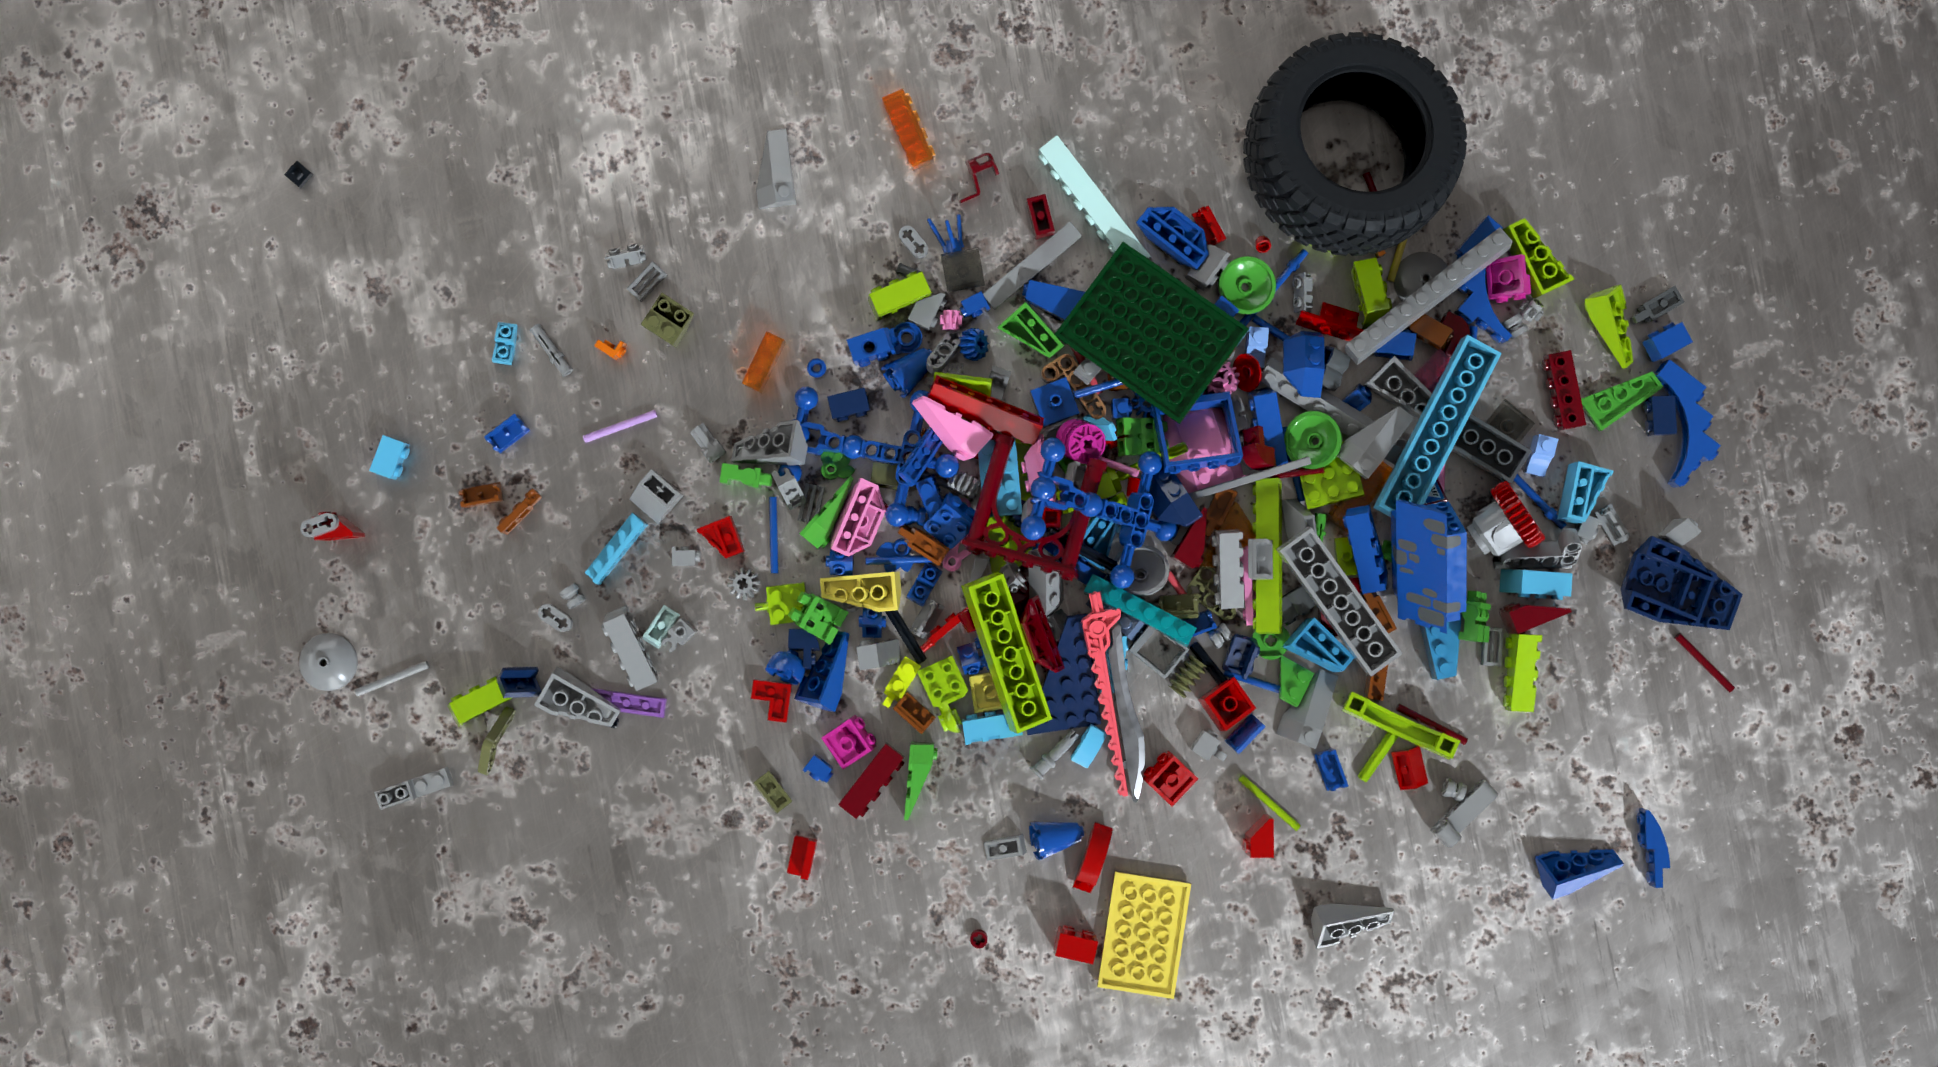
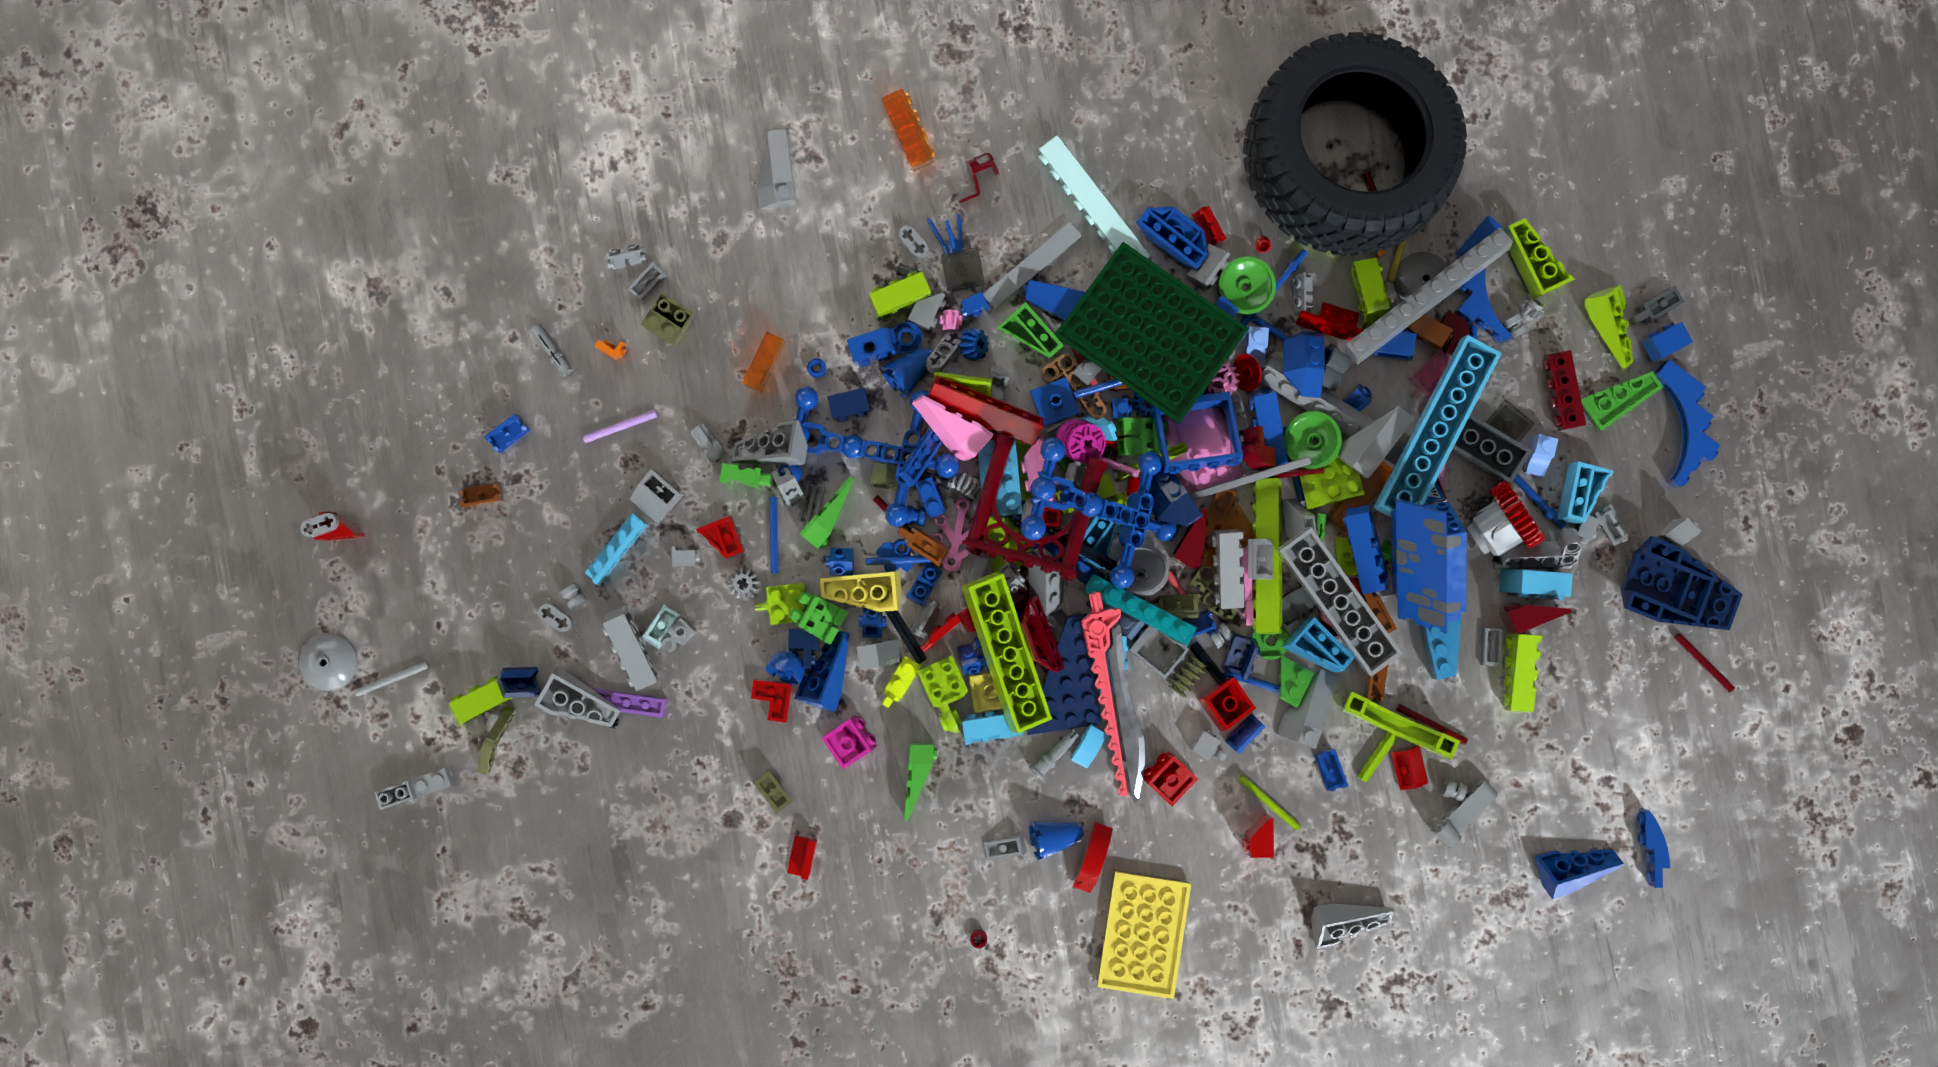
(298, 174): black tile -> none
(390, 457): medium azure brick -> none
(505, 343): medium azure slope -> none
(519, 512): dark orange hinge -> none
(819, 769): blue brick -> none
(839, 463): bright green plate -> none
(858, 519): bright pink wedge -> none
(871, 780): dark red brick -> none
(914, 713): dark orange hinge -> none
(950, 521): blue bracket -> none
(1040, 216): dark red brick -> none
(1075, 944): red brick -> none
(1115, 479): lime tile -> none
(1399, 387): light grey wedge -> none
(1475, 618): bright green hips -> none
(1508, 279): dark pink plate -> none
(1660, 415): dark blue brick -> none

